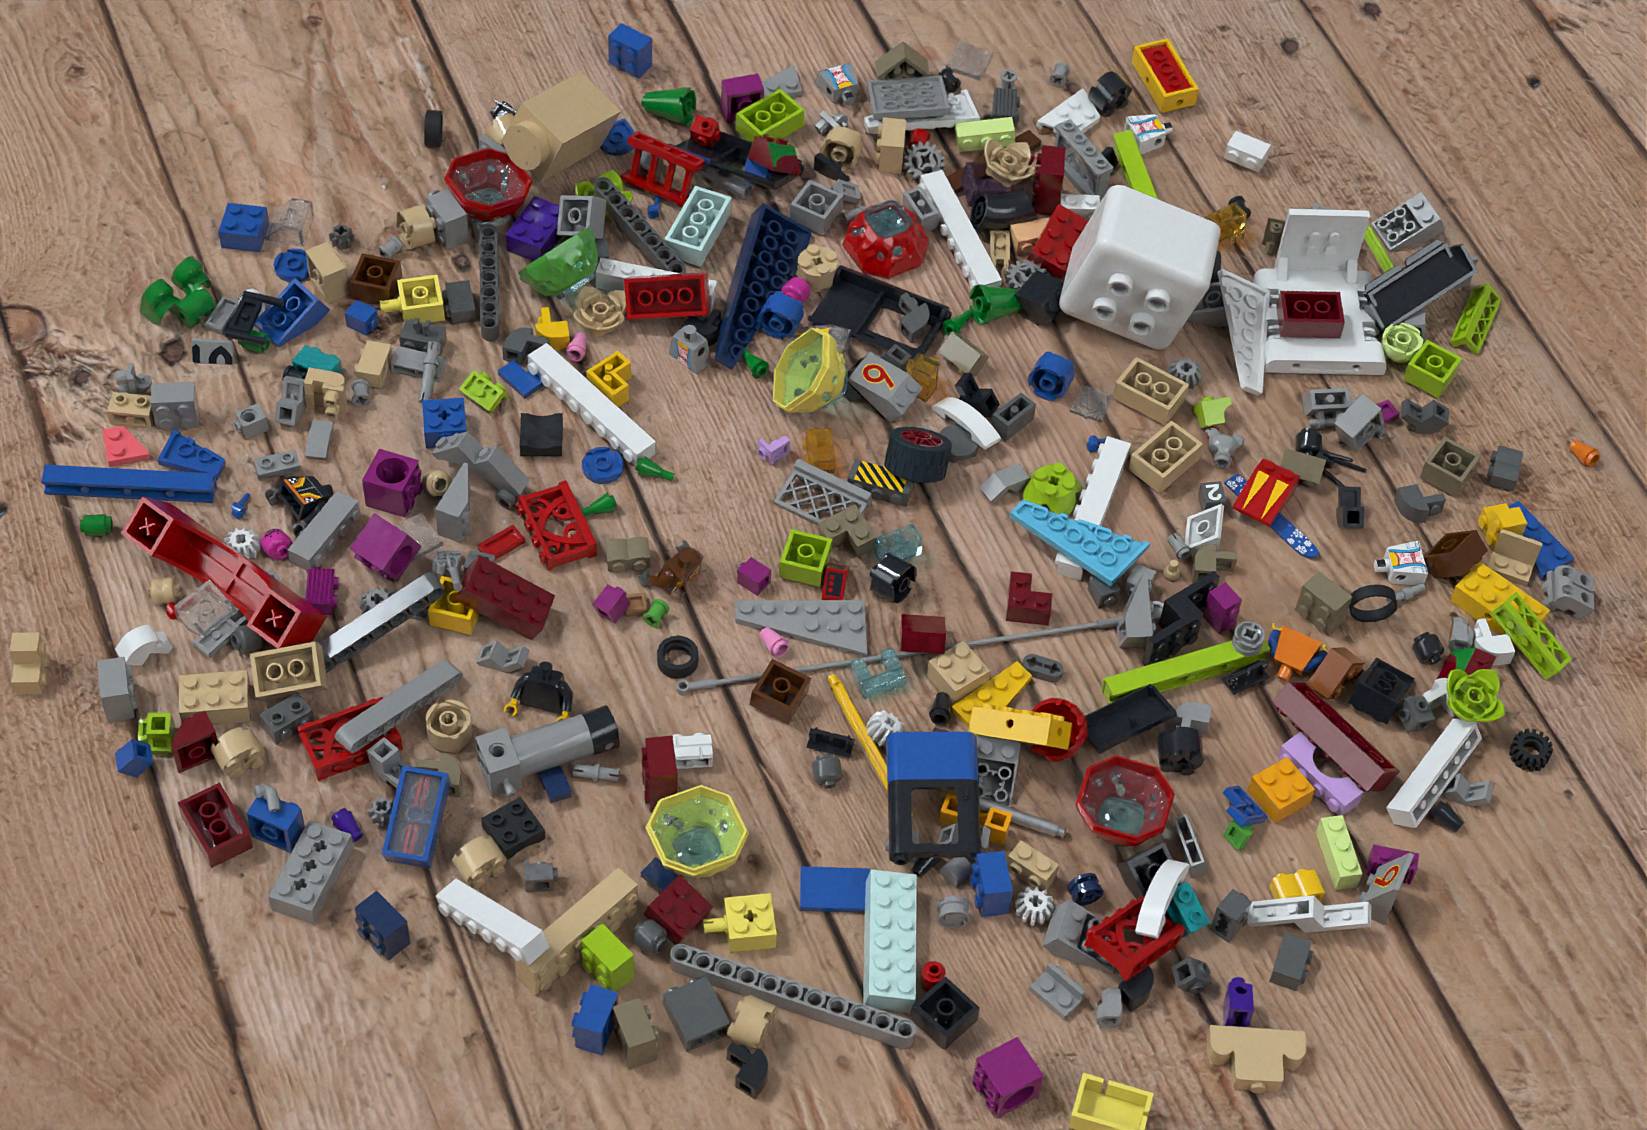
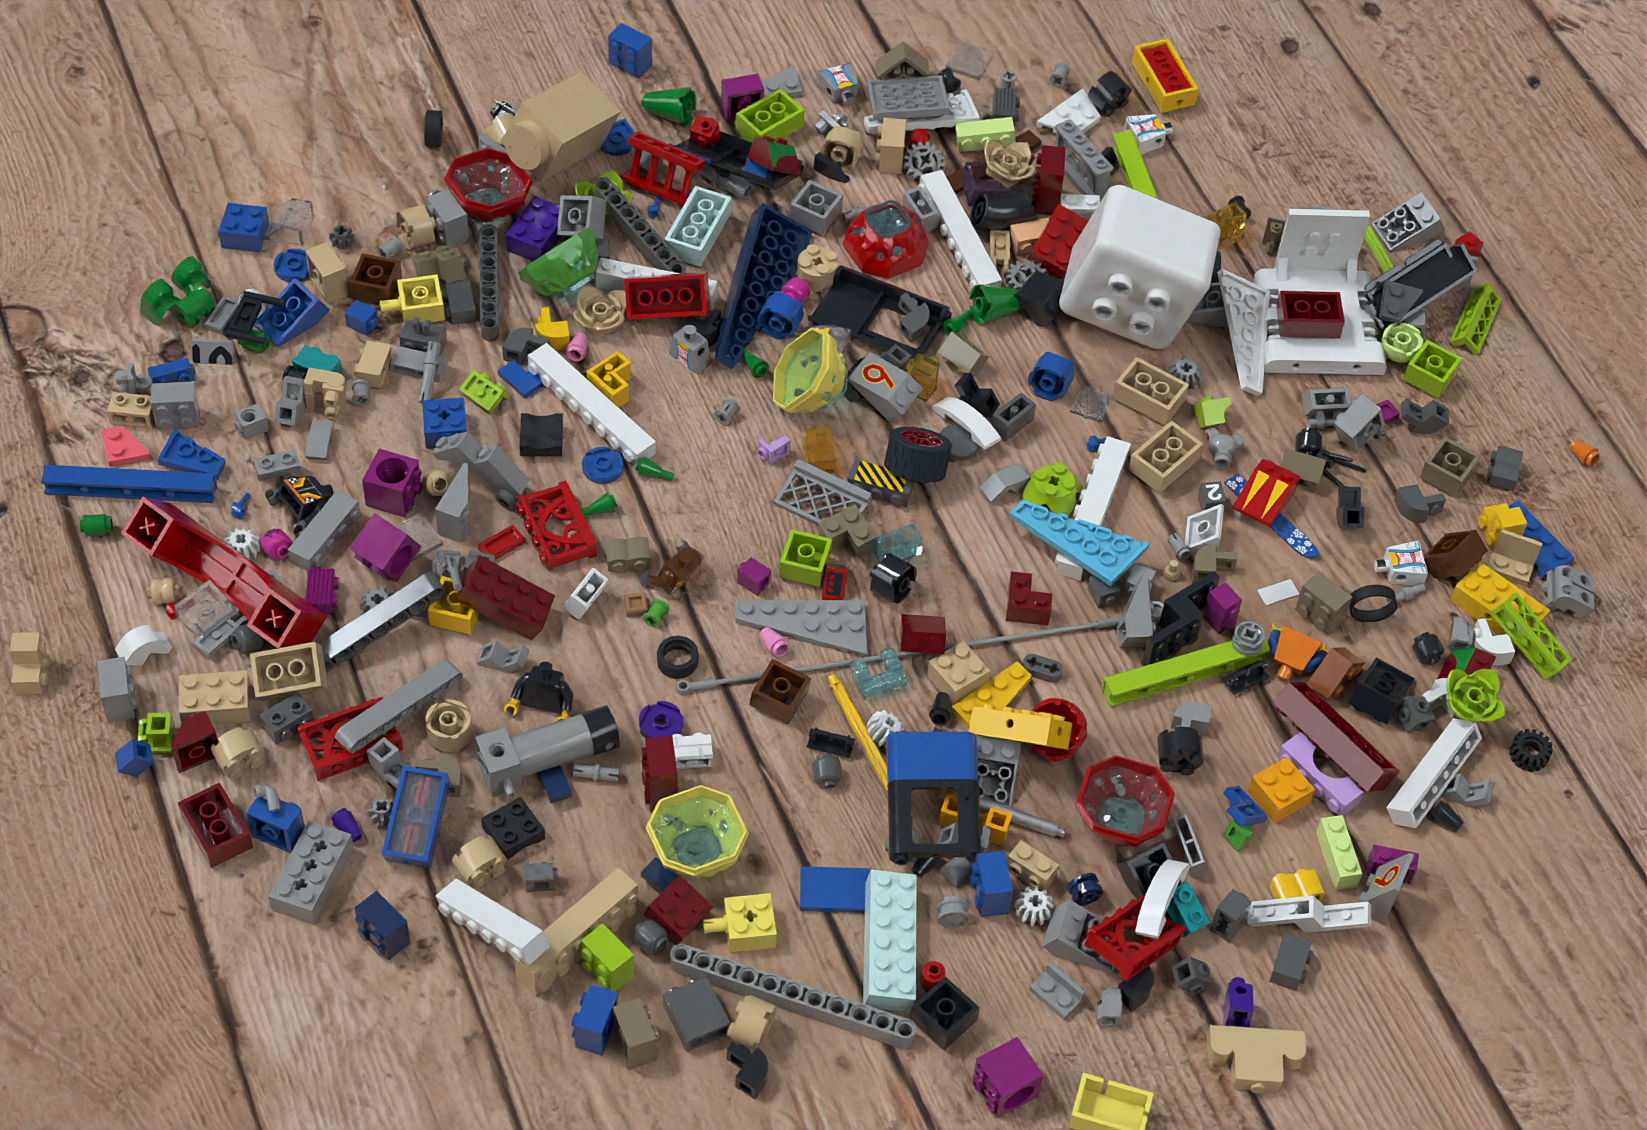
(172, 372): none -> blue bracket
(442, 262): none -> dark tan brick
(586, 593): none -> white brick
(611, 603): magenta brick -> none
(656, 712): none -> dark purple plate
(726, 411): none -> light grey bush
(849, 191): light grey bracket -> none
(1127, 718): black container -> none
(1247, 151): white brick -> none
(1278, 592): none -> white sticker
(1397, 300): none -> dark grey wing
(1472, 243): none -> red brick

